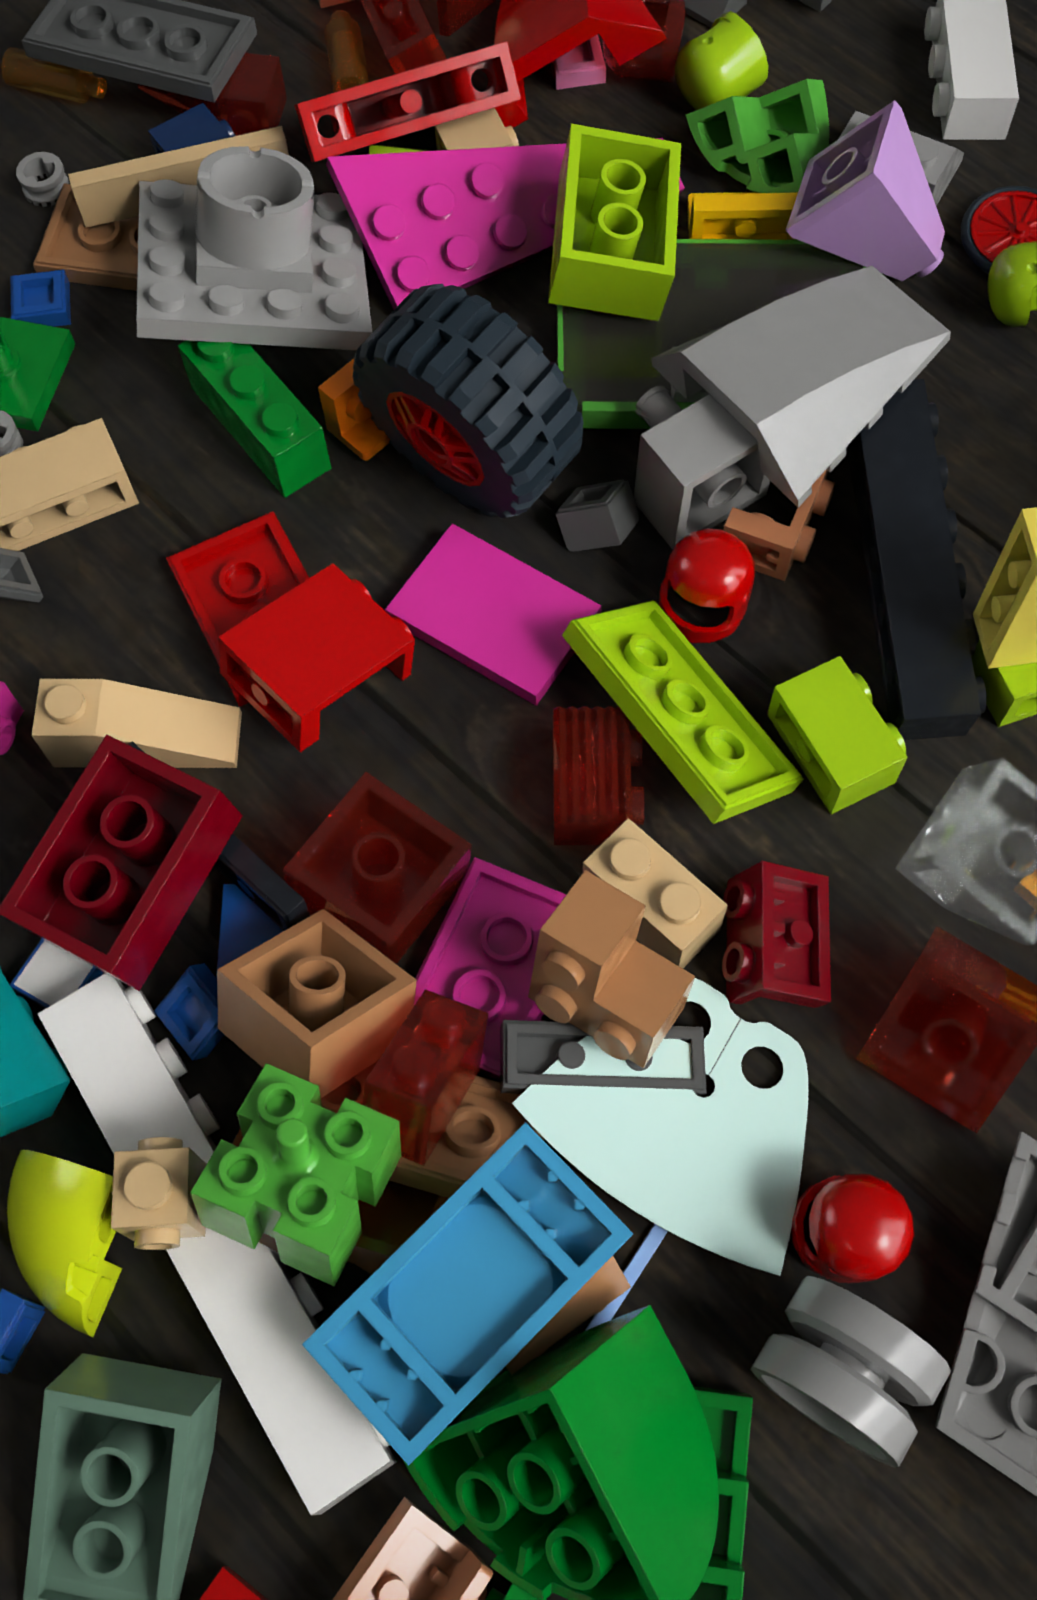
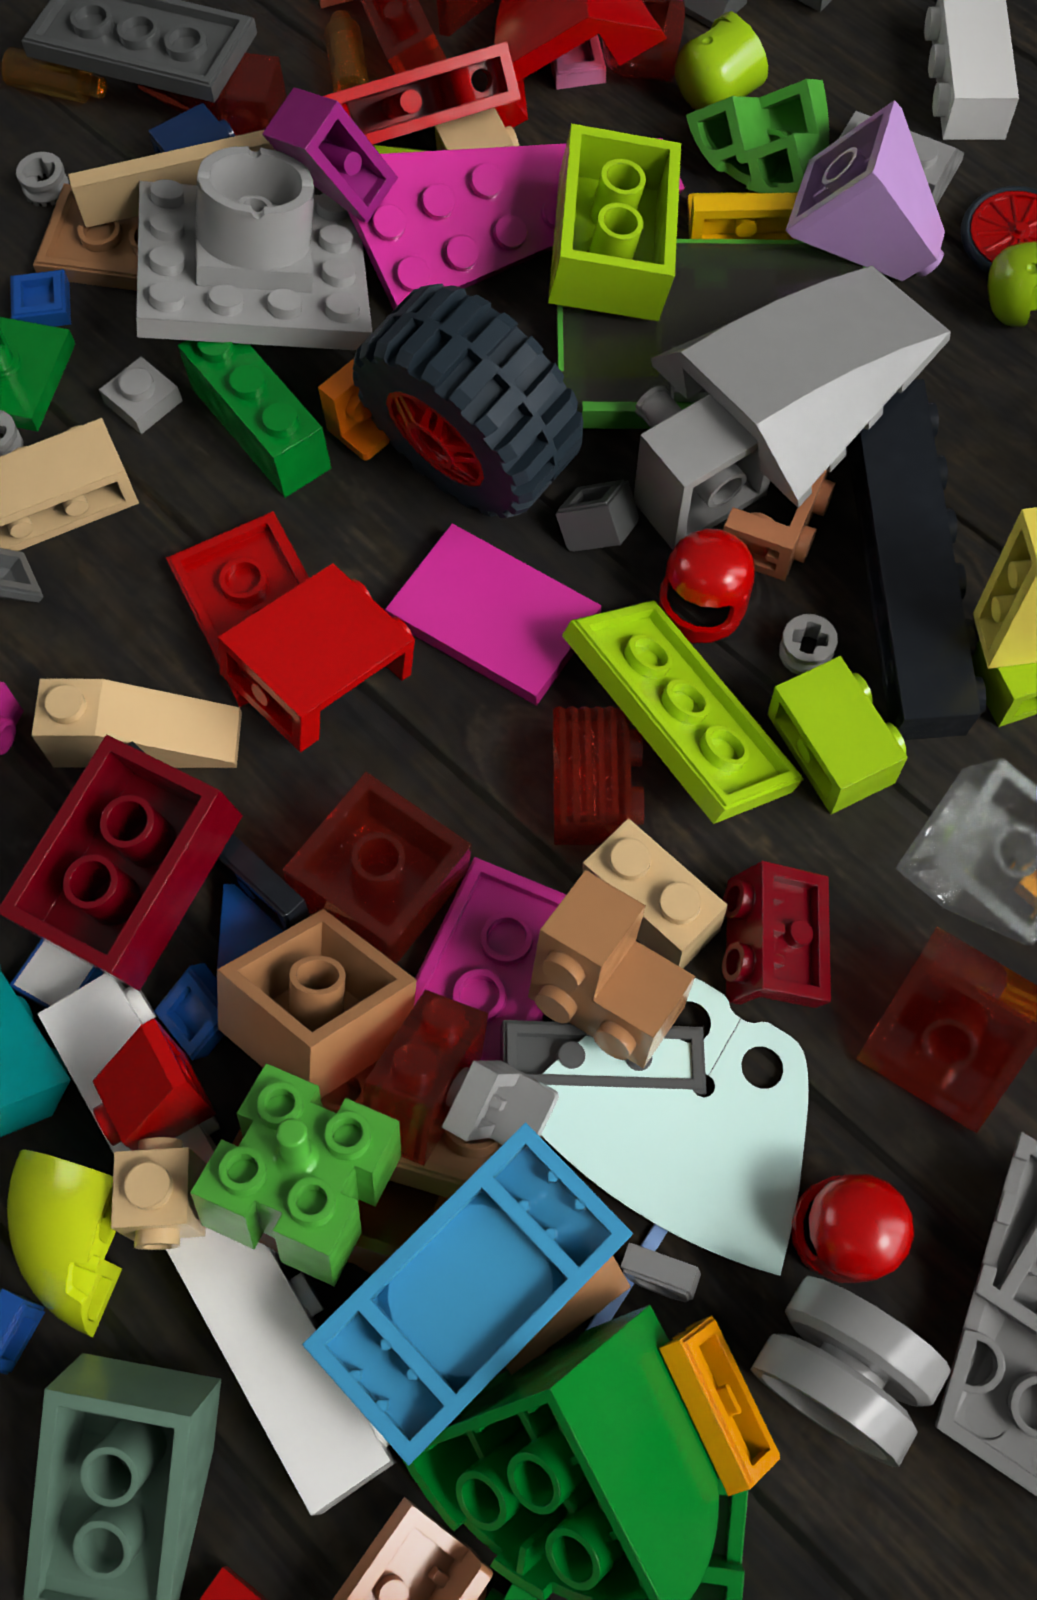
(141, 395): none -> light grey plate
(149, 1090): none -> red slope
(333, 150): none -> magenta slope
(496, 1101): none -> light grey bracket
(660, 1273): none -> light grey tile
(720, 1405): none -> light orange tile
(807, 626): none -> light grey bush

